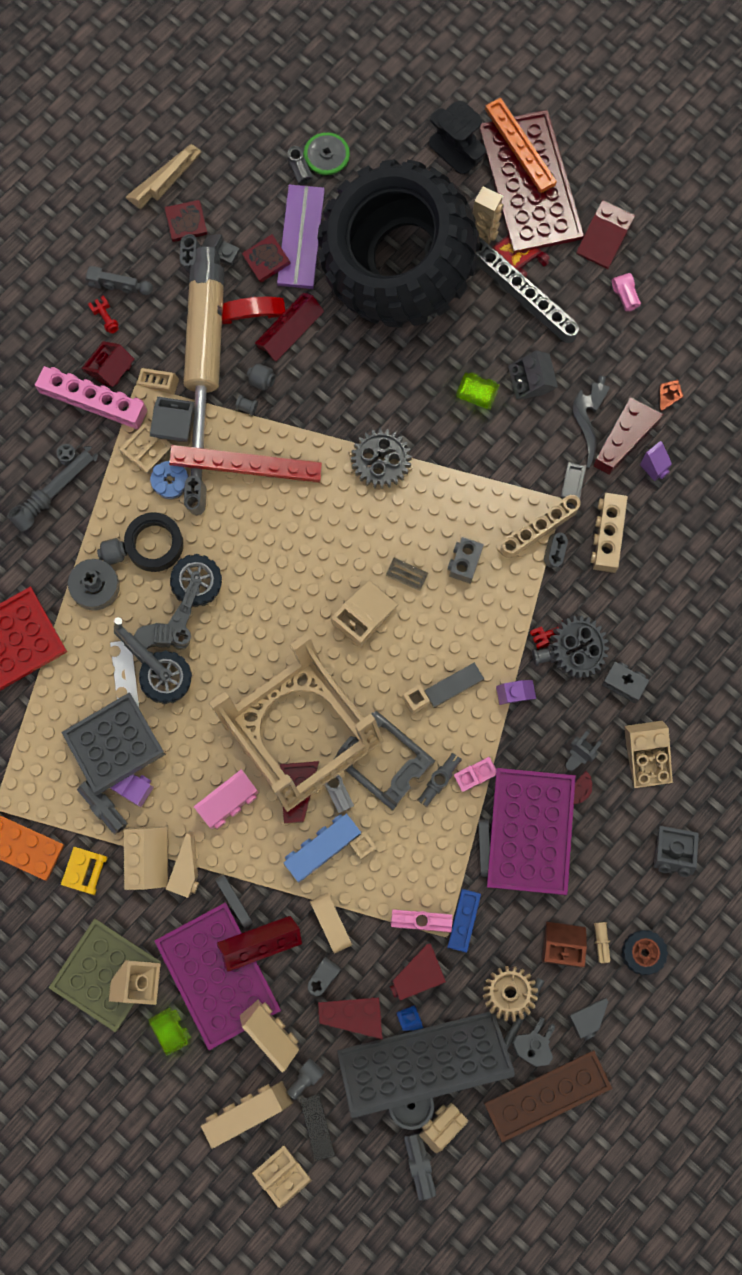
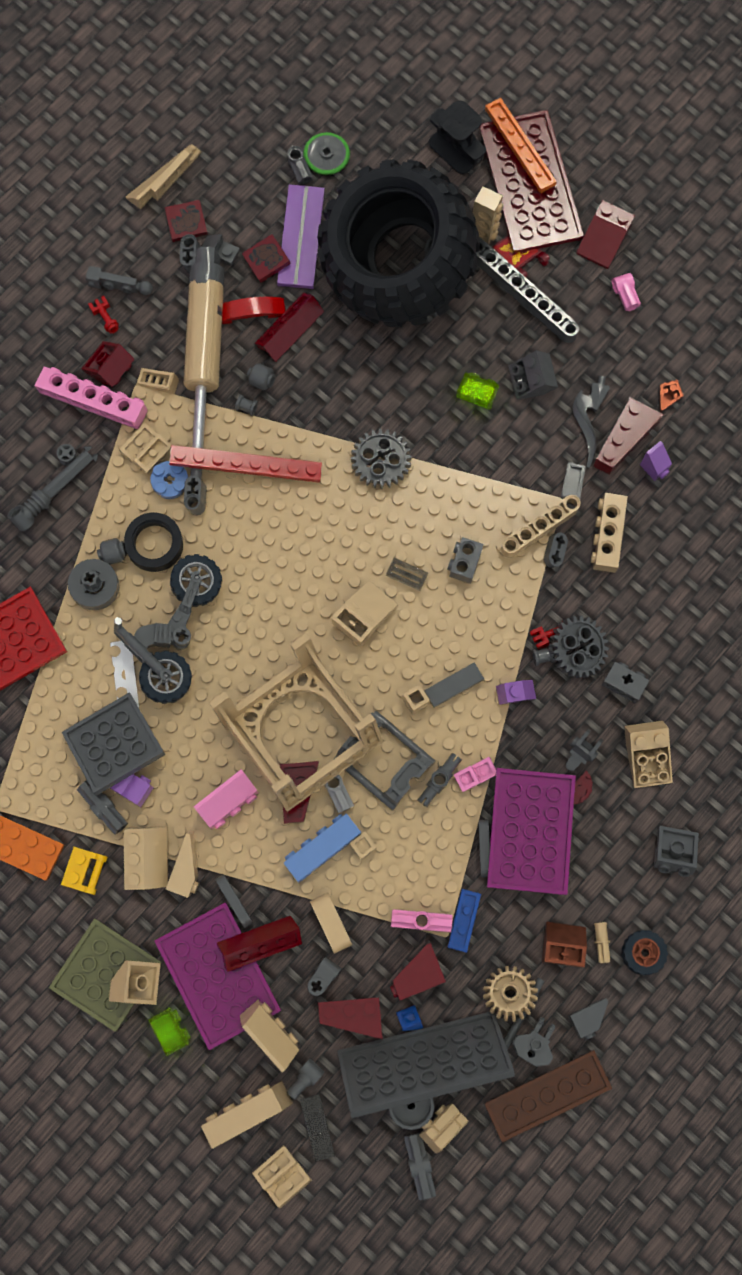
(172, 419): dark grey slope -> none

